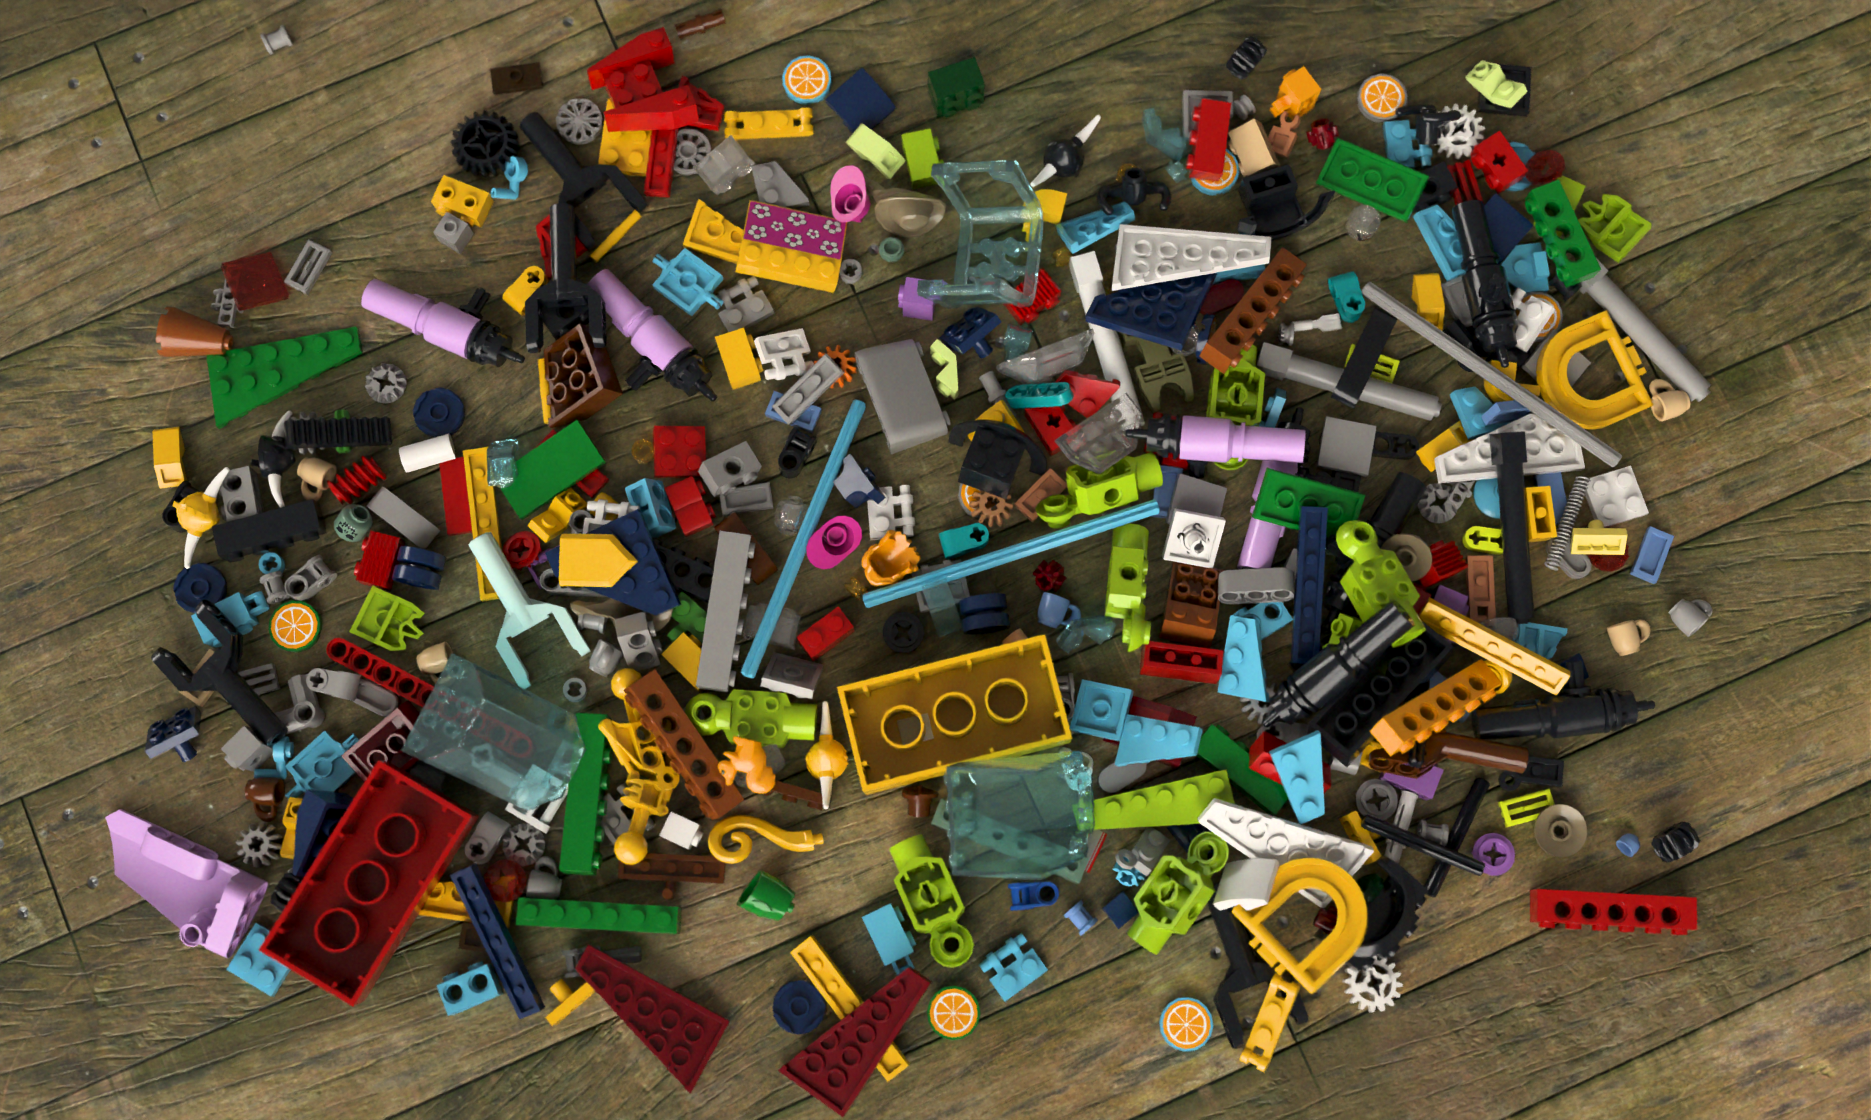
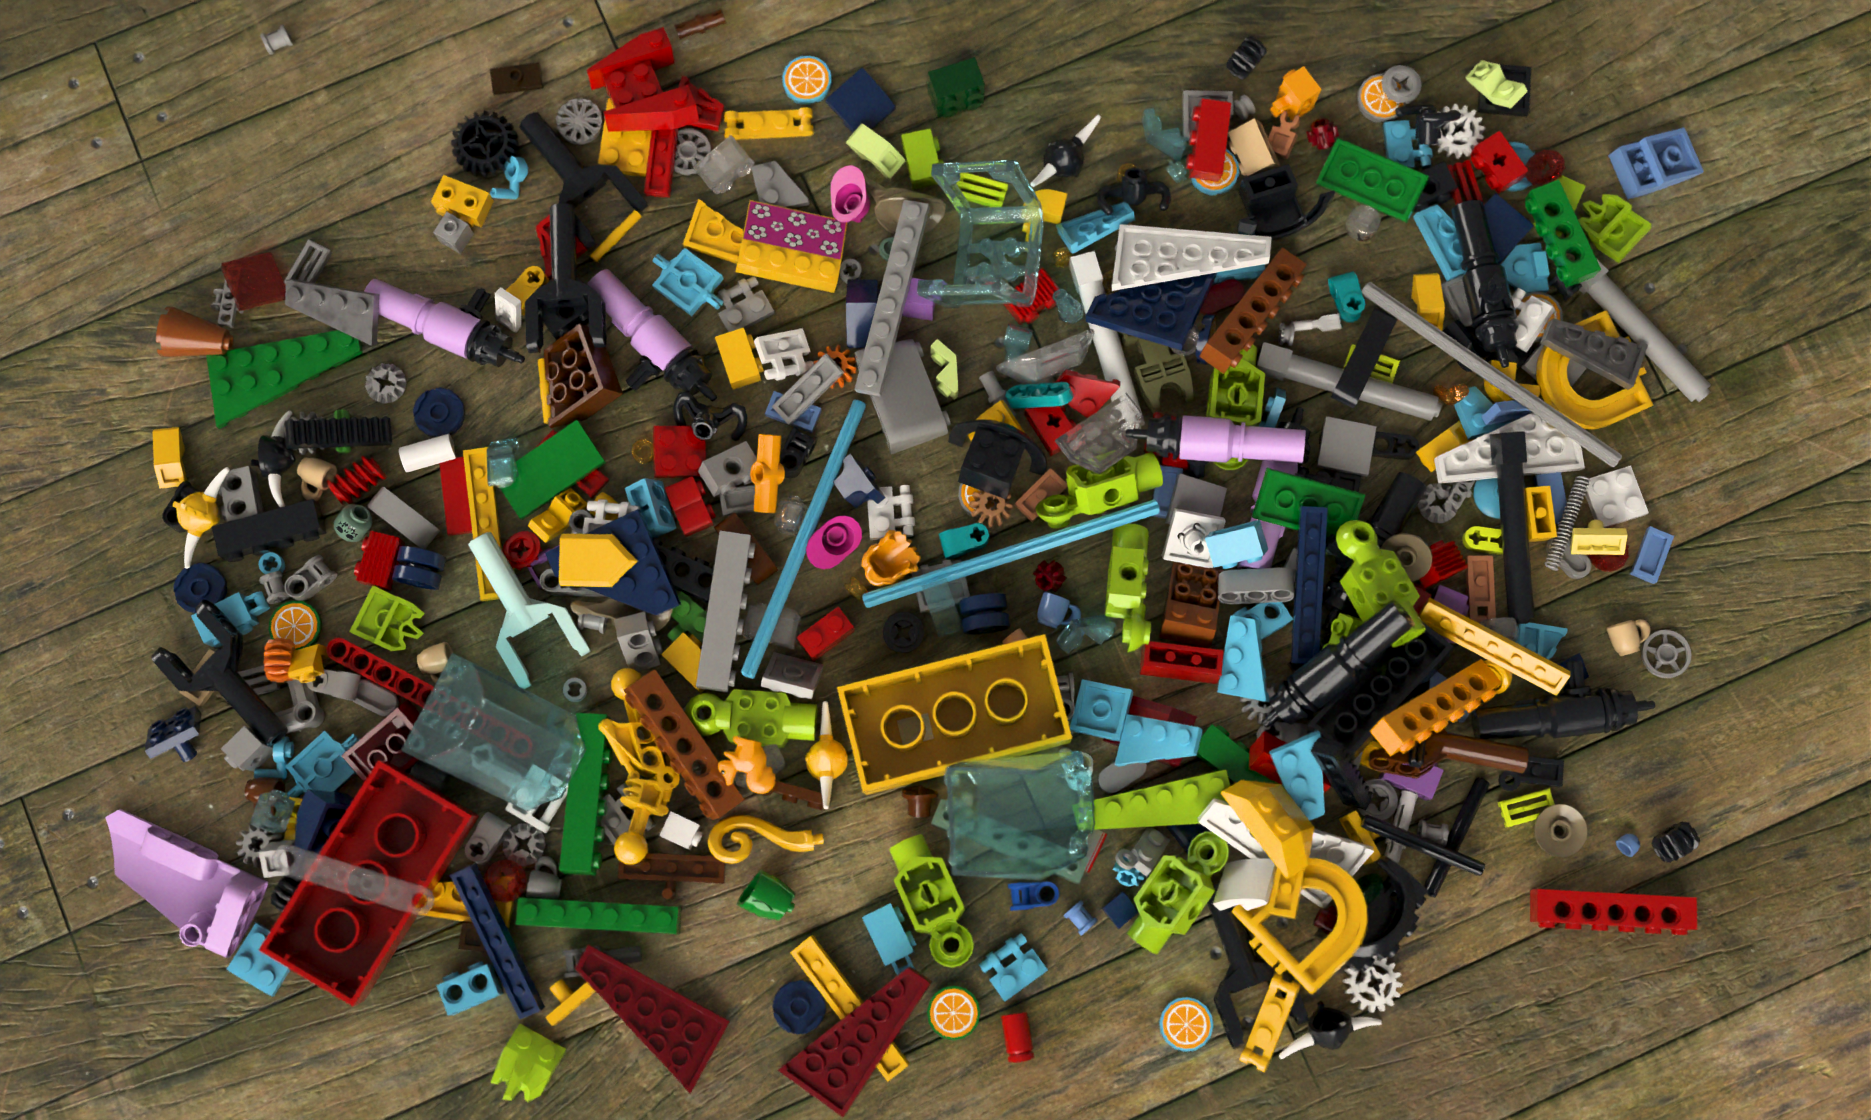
(262, 814): none -> clear light blue brick
(266, 856): none -> light grey brick
(278, 659): none -> orange gear
(307, 663): none -> yellow slope
(338, 307): none -> flat silver wing
(353, 879): none -> clear plate
(508, 309): none -> white plate
(527, 1063): none -> lime plate
(605, 658): light grey piece -> none
(707, 417): none -> black piece
(767, 473): none -> light orange piece
(860, 309): none -> dark blue brick
(892, 298): none -> light grey plate
(971, 332): dark blue plate -> none
(985, 191): none -> neon yellow tile
(1017, 1037): none -> red piece
(1068, 307): none -> clear light blue cone
(1237, 544): none -> brick
(1274, 822): none -> yellow wedge
(1286, 894): none -> yellow plate
(1328, 1029): none -> black helmet
(1342, 773): none -> black gear
(1399, 74): none -> light grey gear
(1452, 395): none -> clear orange arm
(1501, 846): medium lavender gear -> none
(1603, 354): none -> flat silver wing
(1655, 163): none -> medium blue slope
(1666, 654): none -> light grey wheel
(1668, 403): tan piece -> none
(1690, 615): light grey piece -> none

